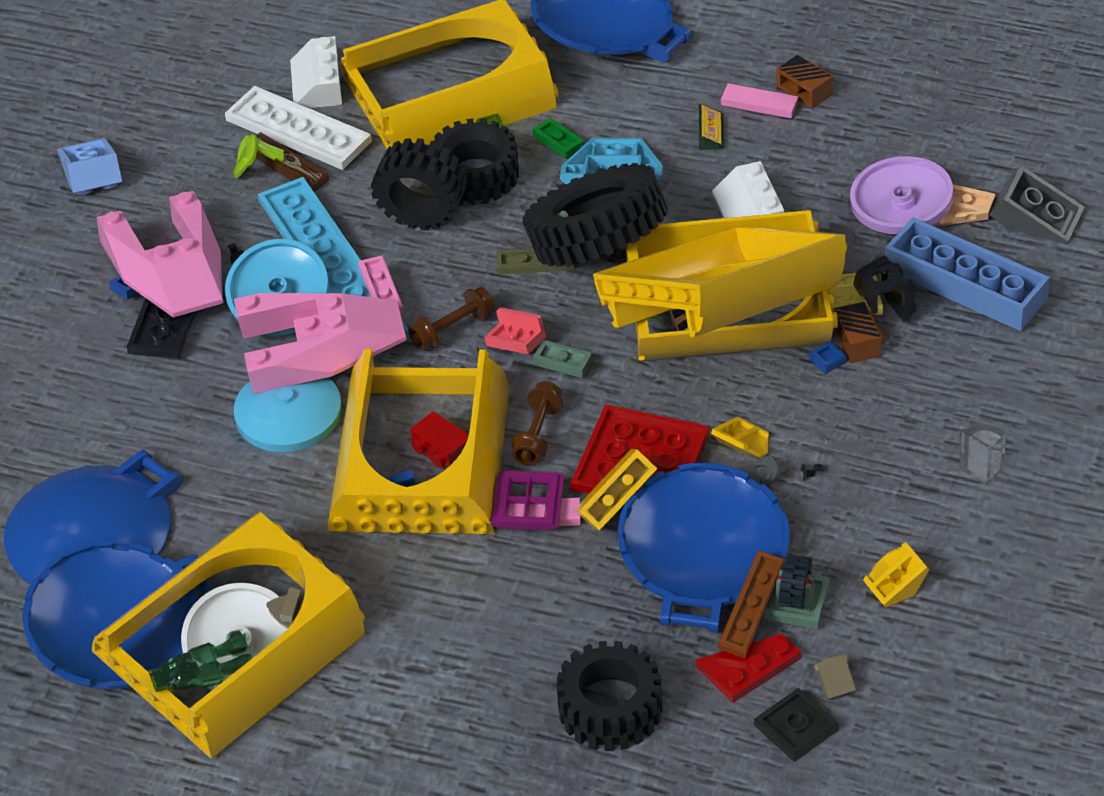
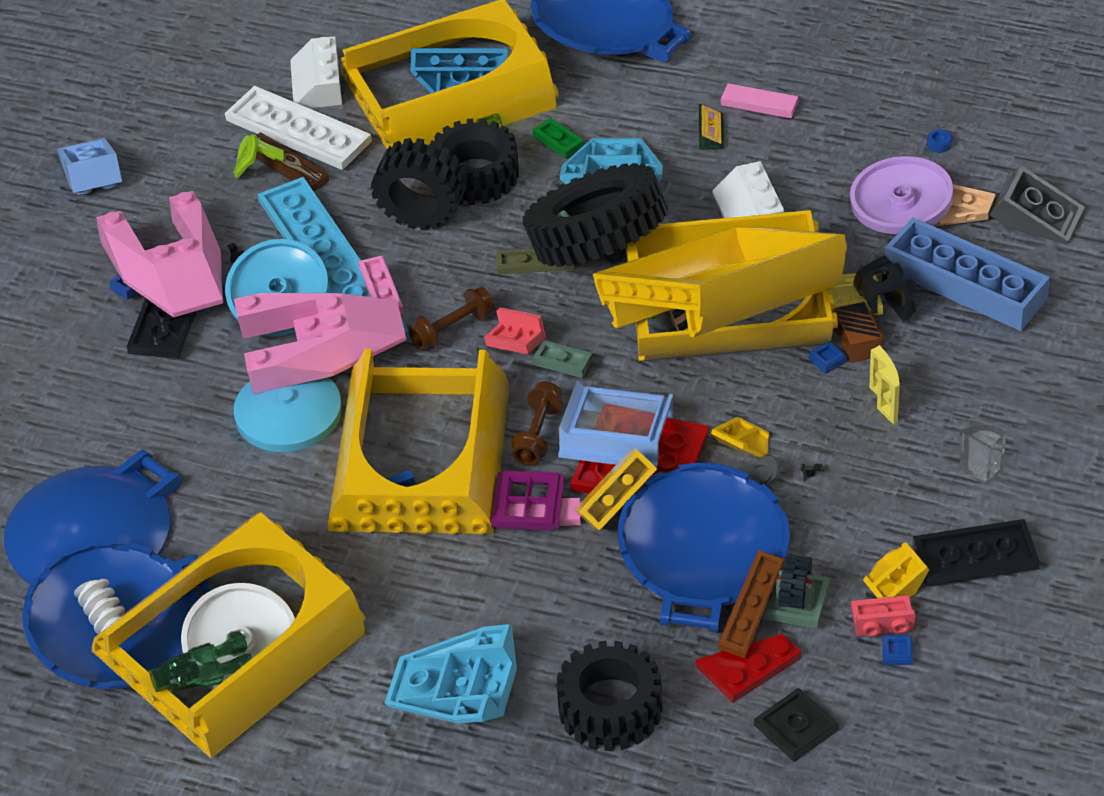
(99, 603): none -> white piece
(285, 608): dark tan tile -> none
(438, 440): red brick -> none
(453, 66): none -> dark azure wedge
(457, 678): none -> medium azure wedge
(609, 423): none -> light blue piece
(805, 80): dark orange brick -> none
(834, 676): dark tan tile -> none
(883, 616): none -> coral bracket
(885, 383): none -> light yellow slope
(897, 650): none -> blue tile
(939, 141): none -> blue tile
(976, 552): none -> black plate

